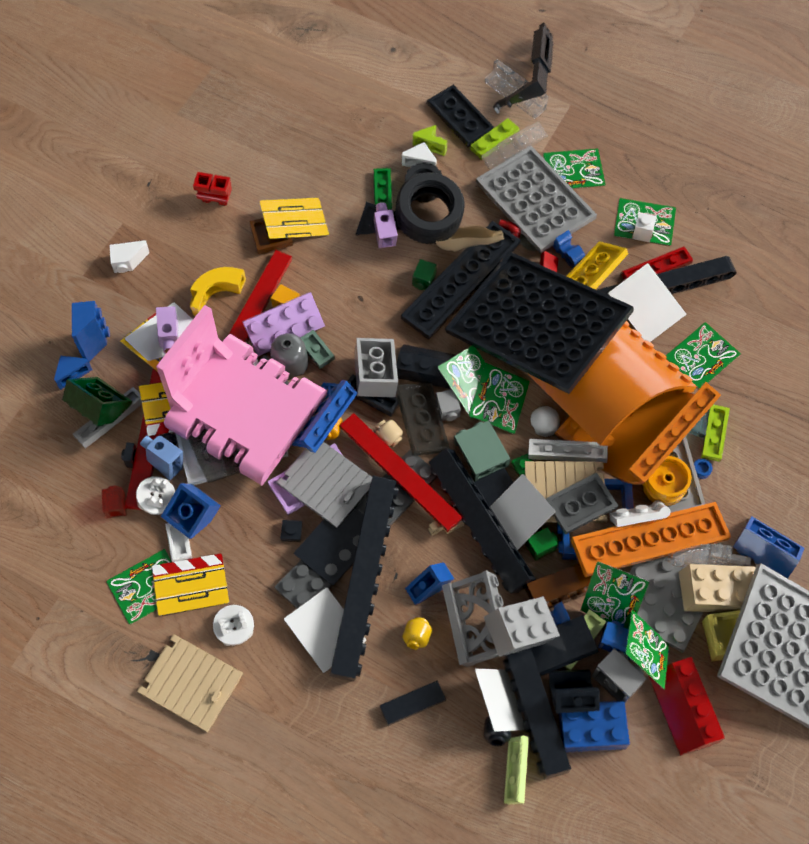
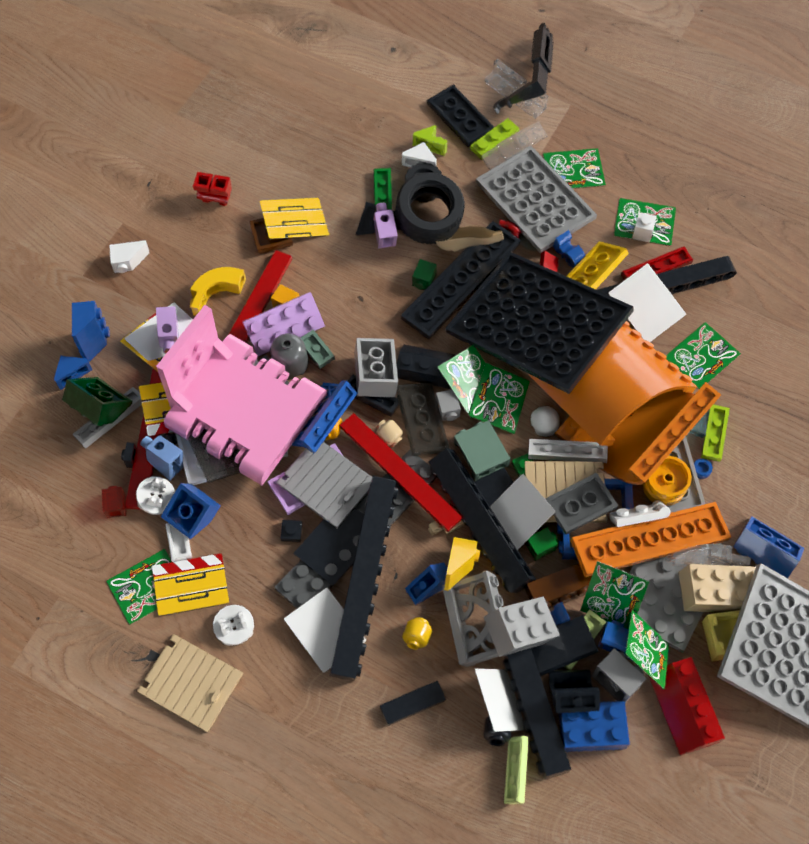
(461, 561): none -> yellow slope

